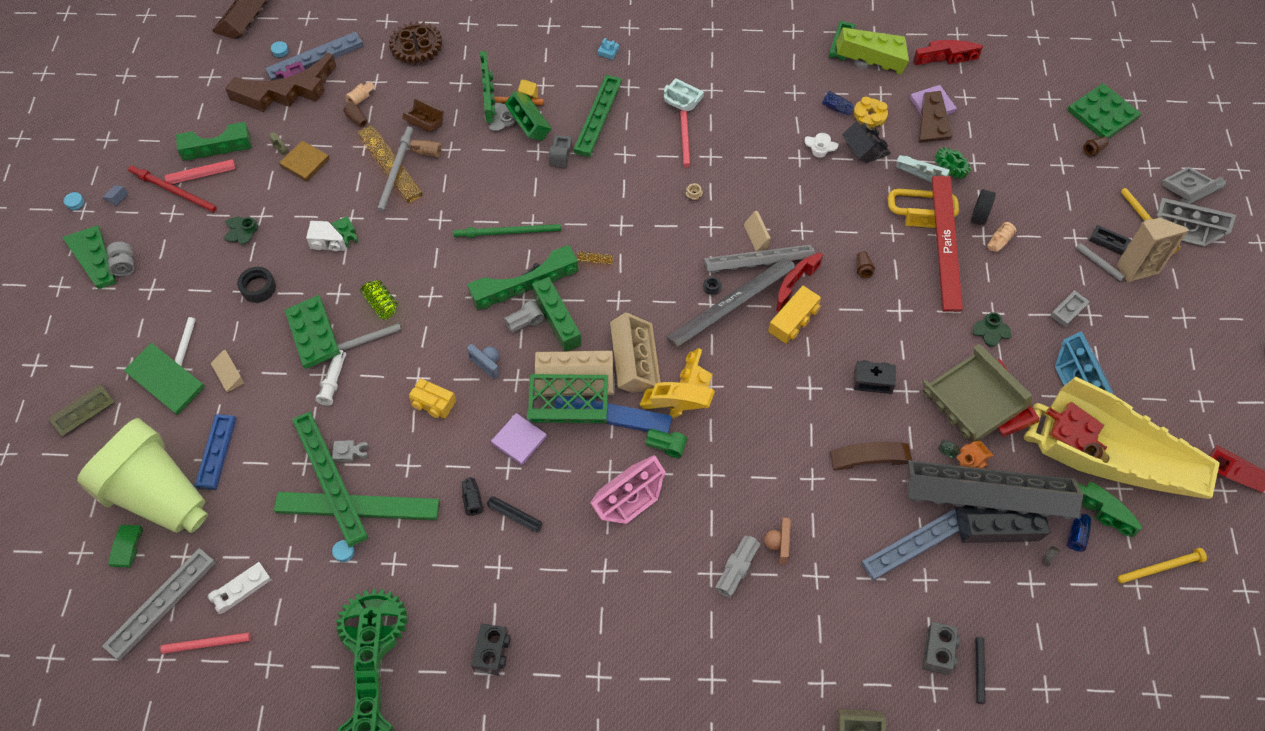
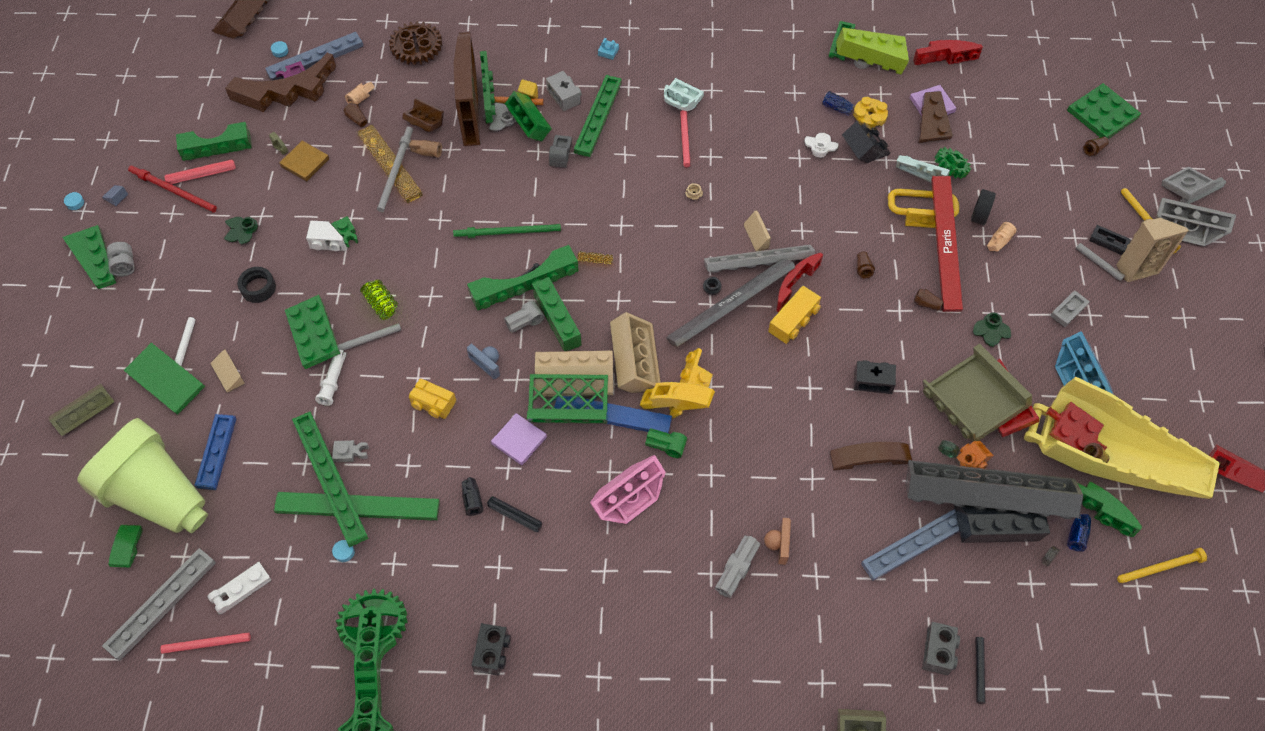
(466, 90): none -> reddish brown window
(563, 90): none -> light grey brick
(927, 299): none -> reddish brown cone

